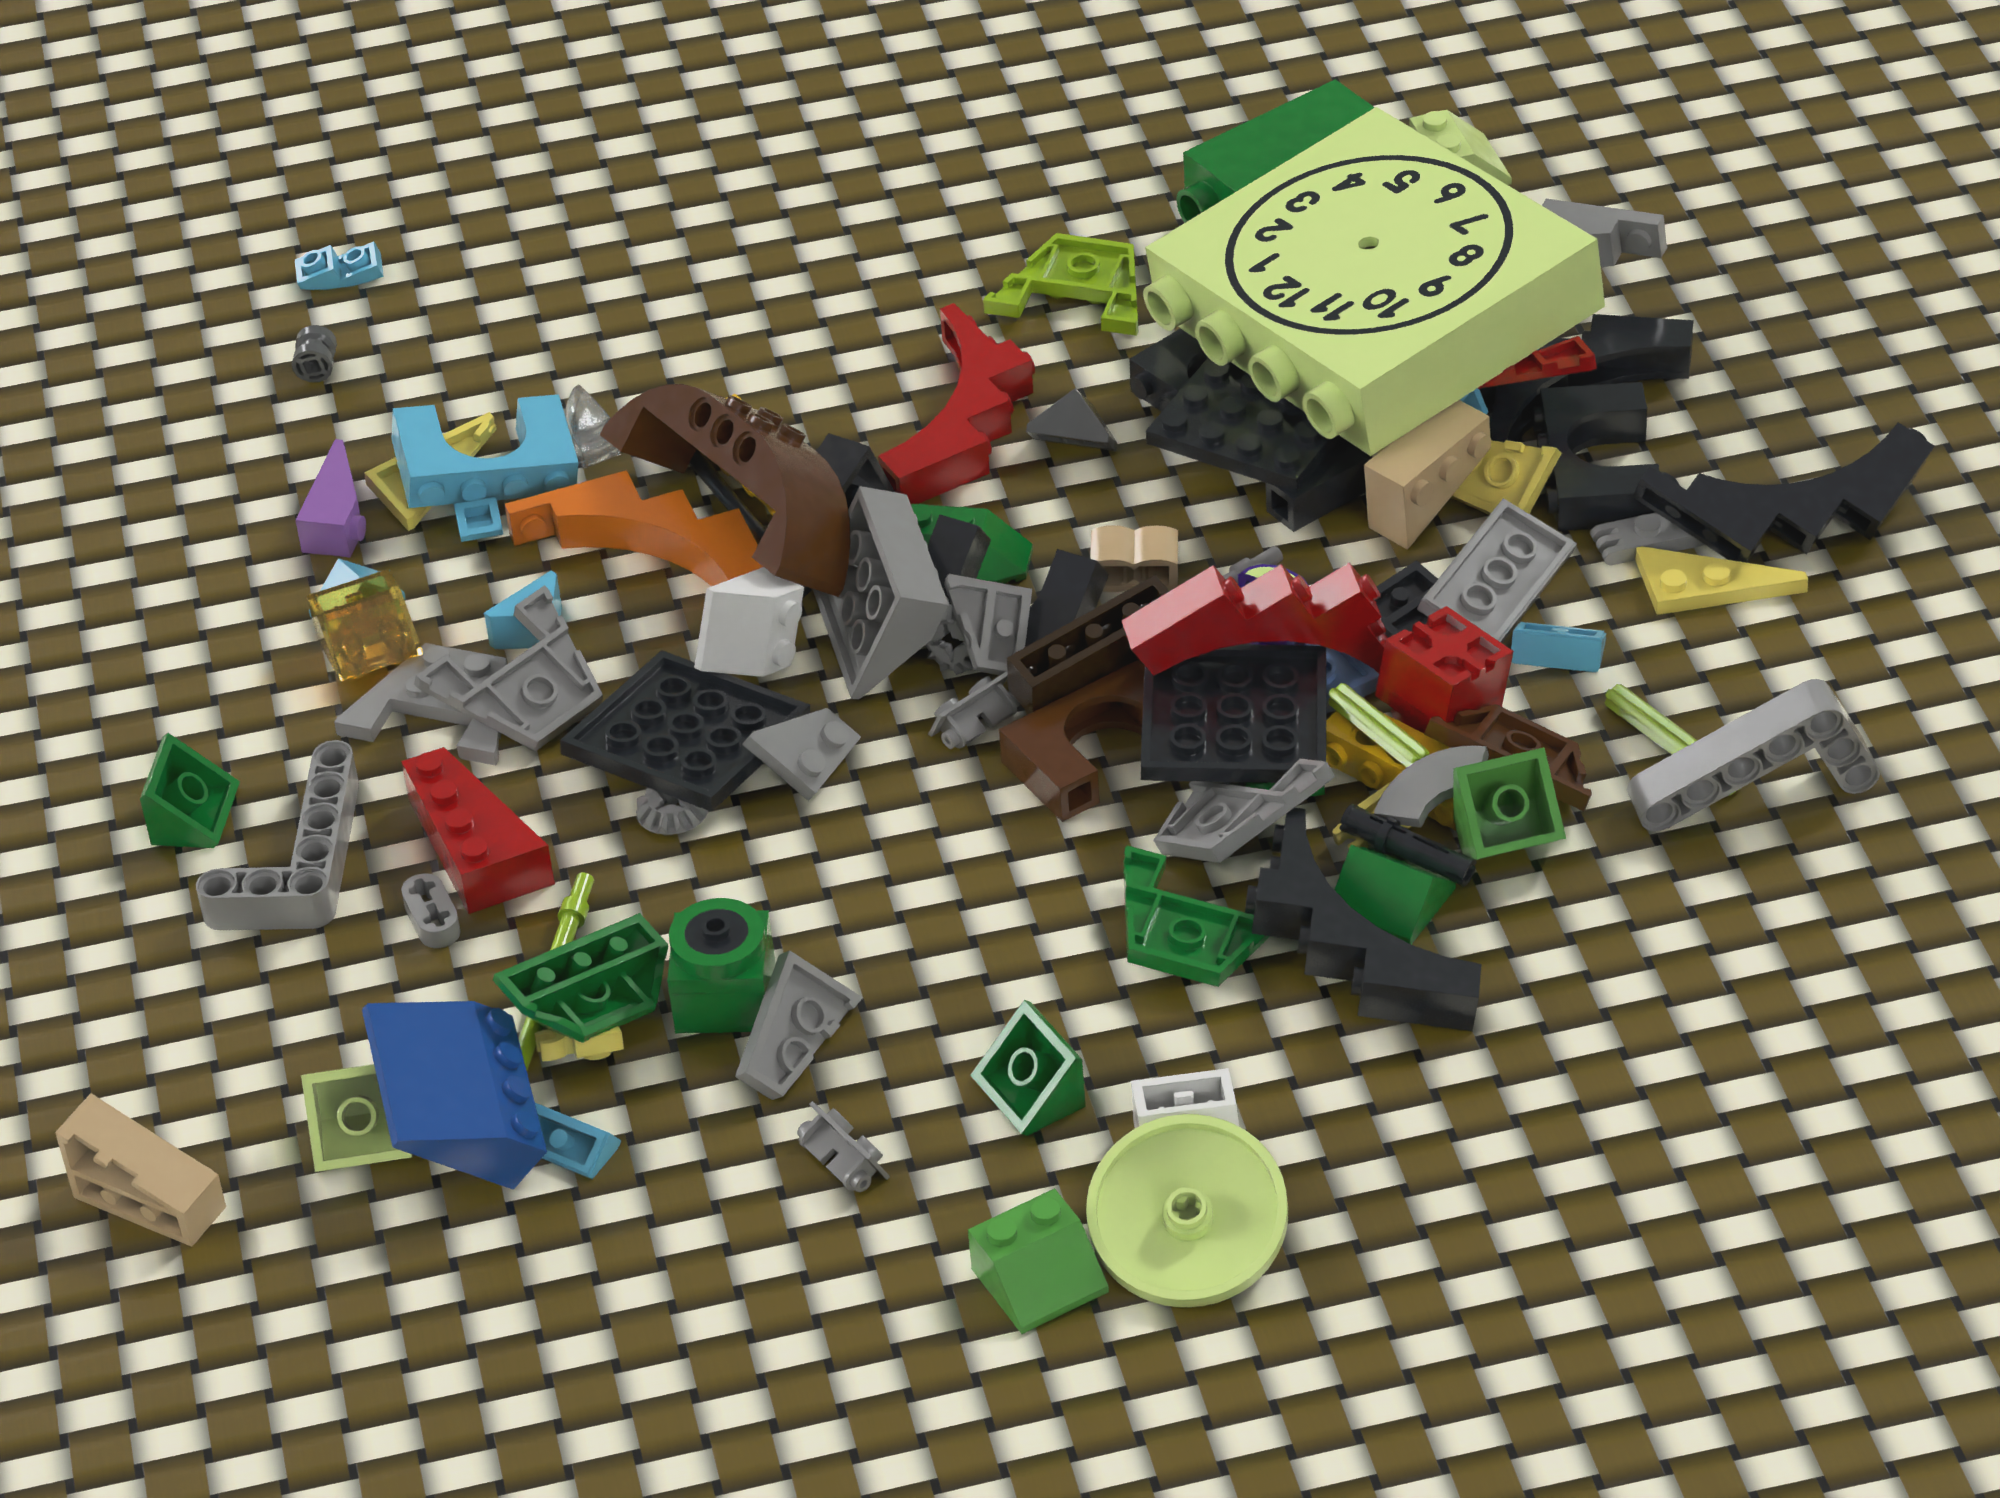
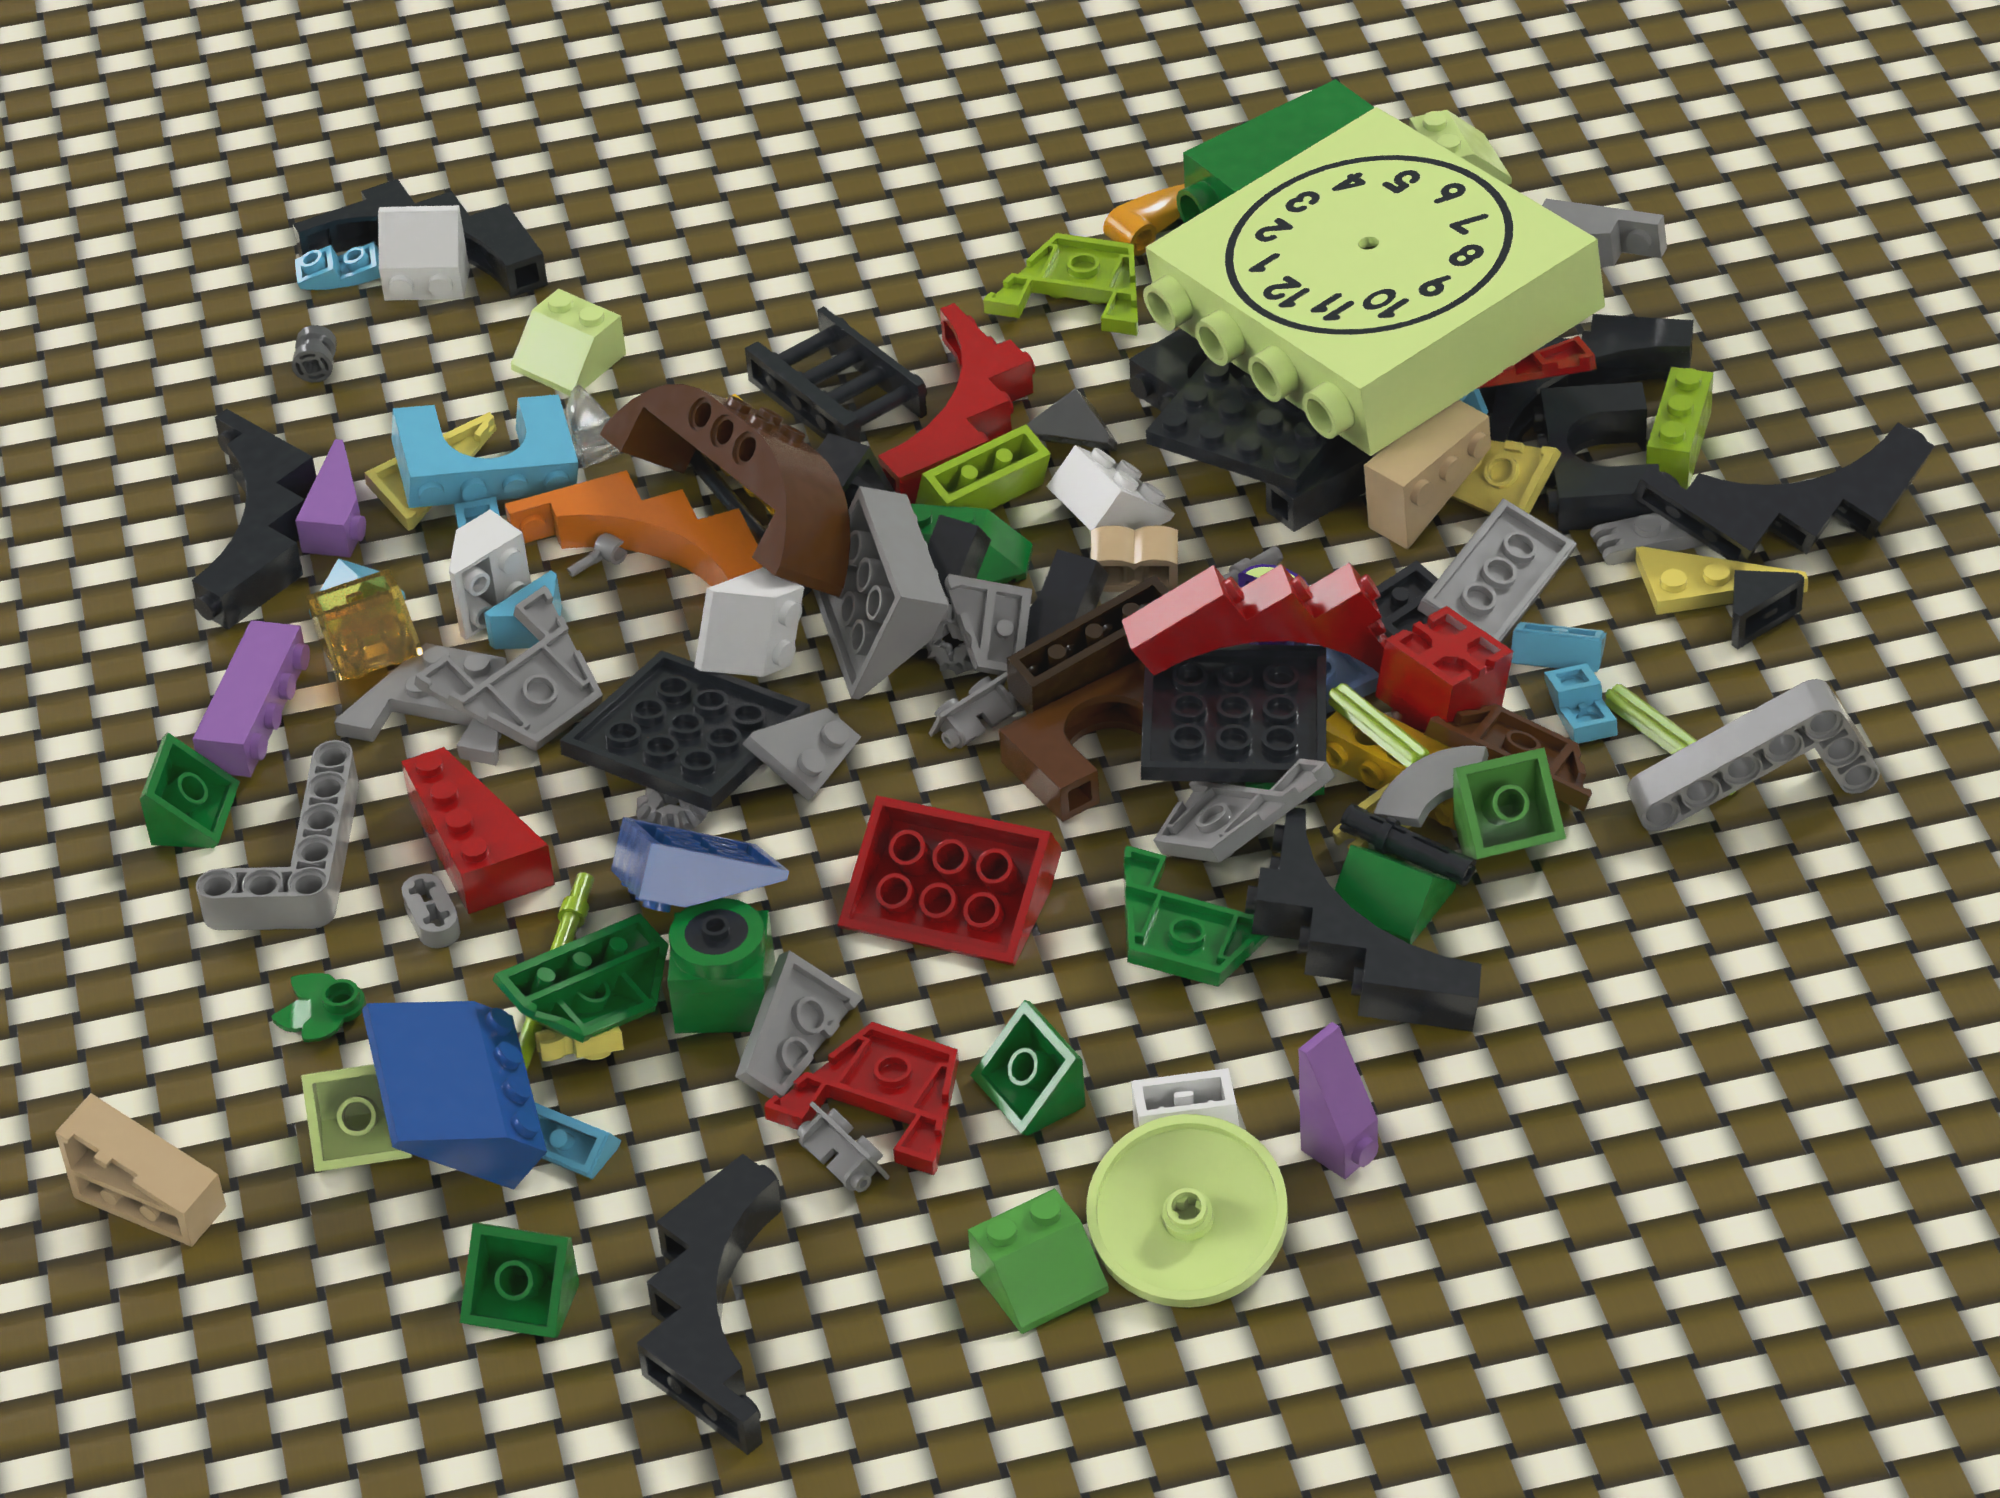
(252, 696): none -> medium lavender brick
(264, 548): none -> black arch
(320, 1006): none -> green plate
(422, 253): none -> white slope
(485, 568): none -> white slope
(492, 237): none -> black arch
(518, 1280): none -> green slope
(568, 342): none -> yellowish green slope
(605, 548): none -> light grey hand
(687, 866): none -> slope
(689, 1350): none -> black arch
(823, 409): none -> black fence
(886, 1075): none -> red wing
(949, 880): none -> red slope
(988, 473): none -> lime brick
(1107, 492): none -> white slope
(1143, 218): none -> light orange piece
(1335, 1109): none -> medium lavender slope
(1580, 704): none -> medium azure slope
(1681, 423): none -> lime brick
(1763, 602): none -> black slope

